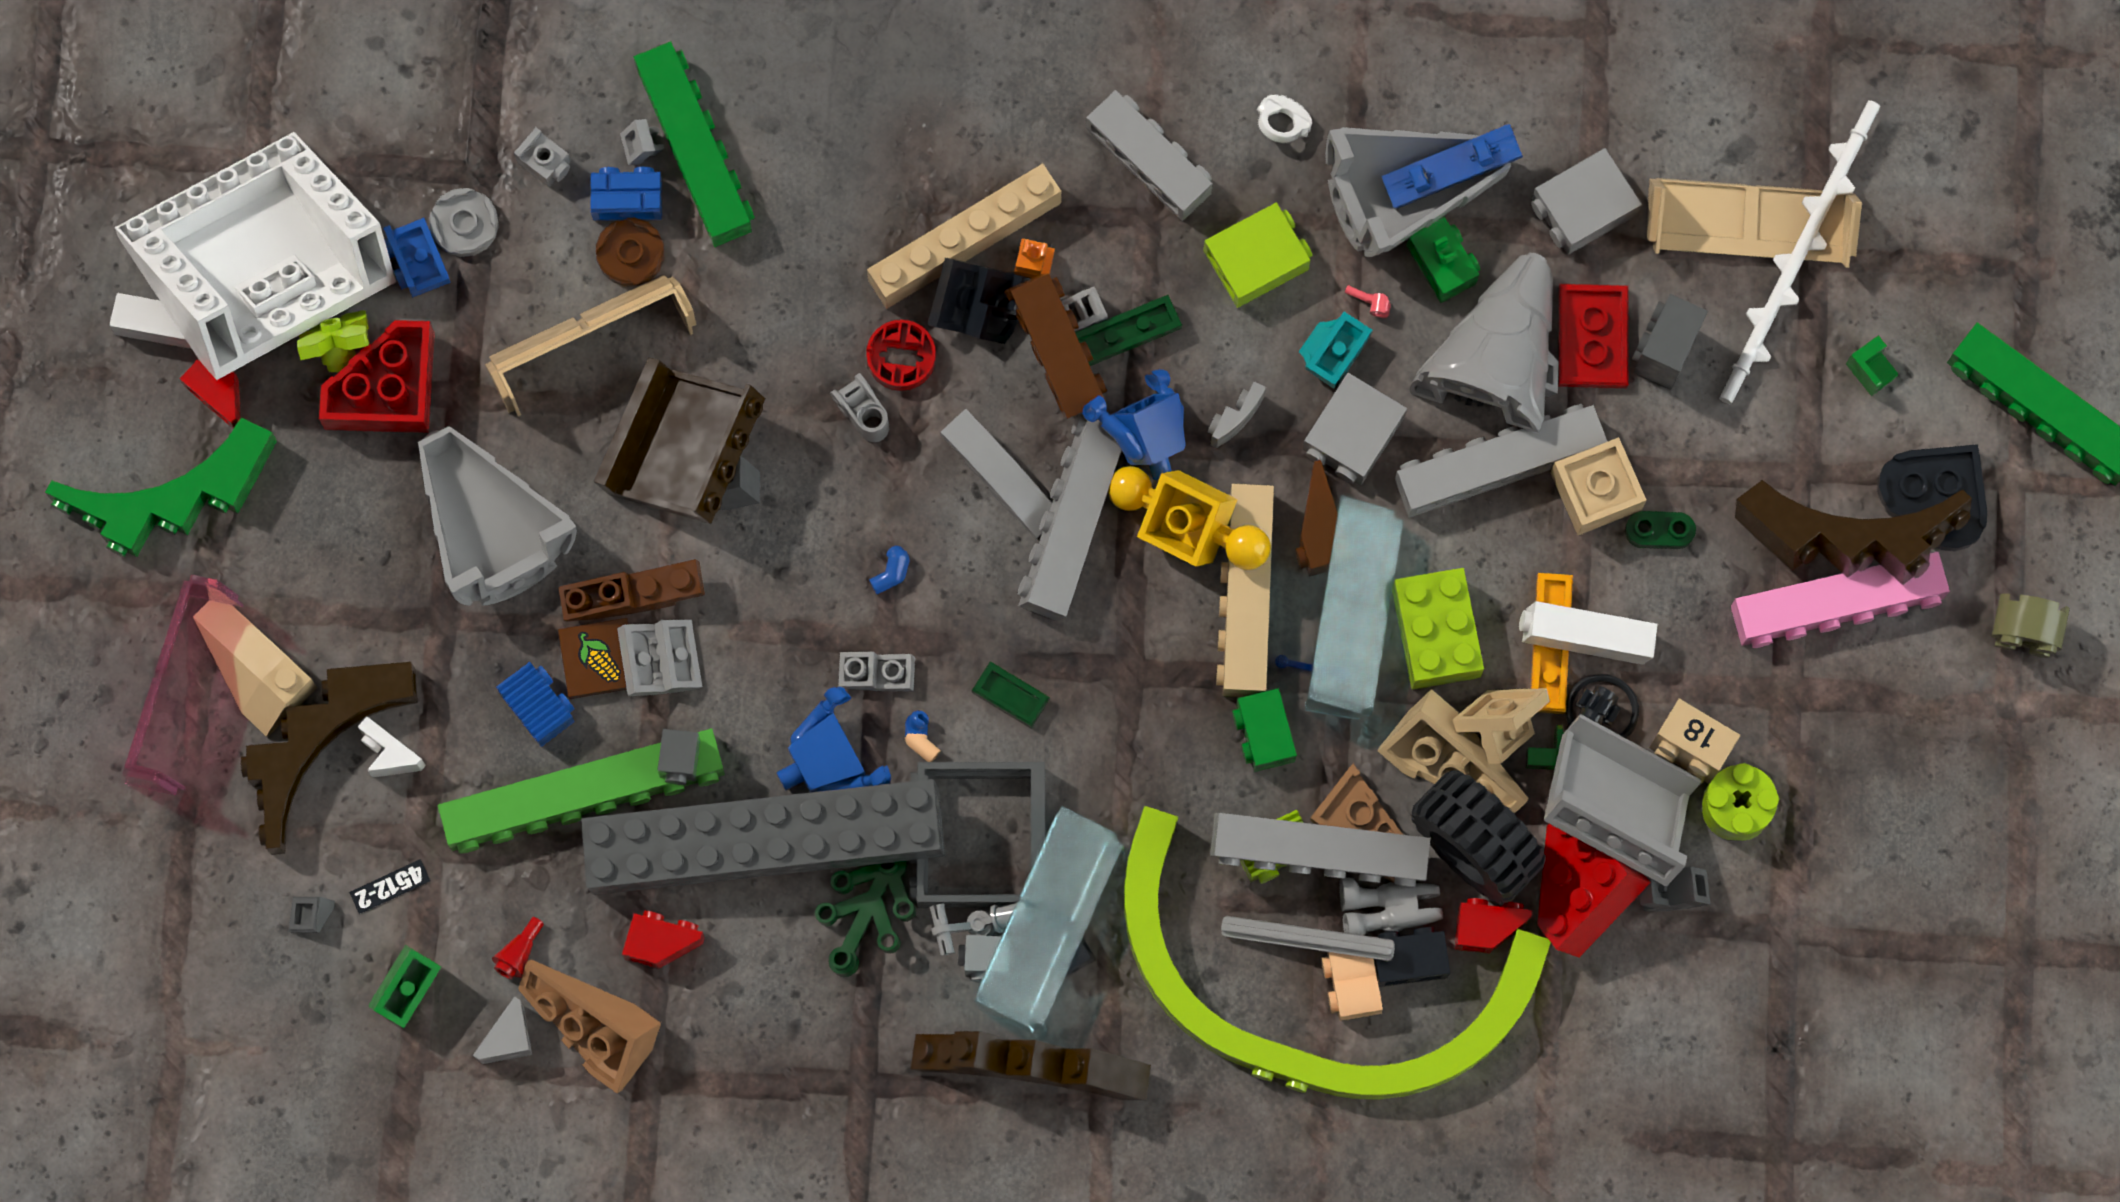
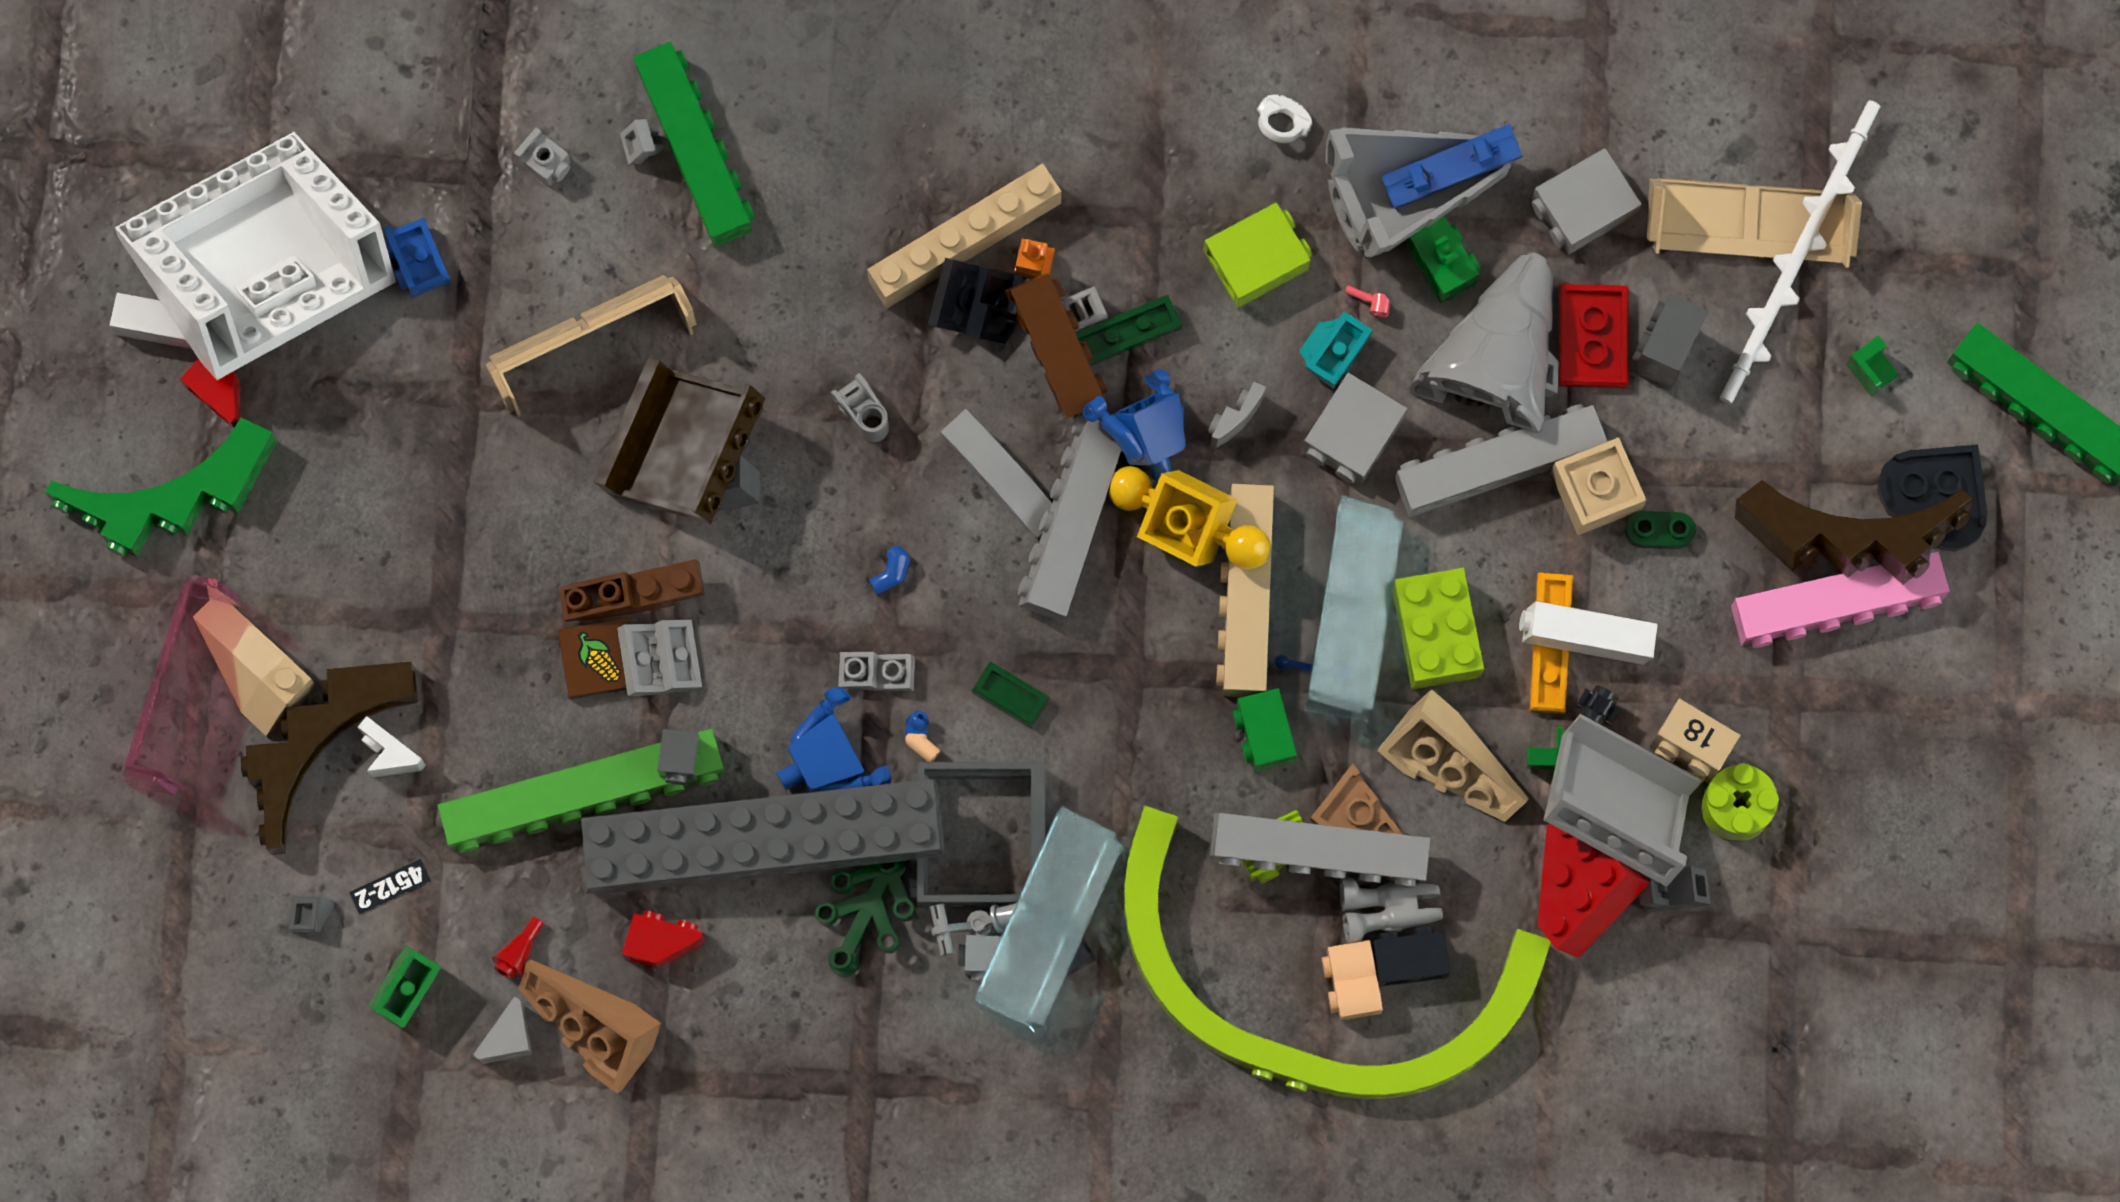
(335, 340): lime plant -> none
(384, 383): red brick -> none
(463, 222): light grey tile -> none
(488, 522): light grey cone -> none
(536, 704): blue brick -> none
(626, 194): blue brick -> none
(630, 252): reddish brown tile -> none
(901, 340): red piece -> none
(1031, 1062): dark brown arch -> none
(1149, 154): light grey brick -> none
(1308, 938): light grey axle -> none
(1318, 525): reddish brown slope -> none
(1478, 836): black tyre -> none
(1486, 927): red slope -> none
(1502, 719): tan bracket -> none
(1608, 678): black tyre -> none
(2030, 624): olive brick -> none

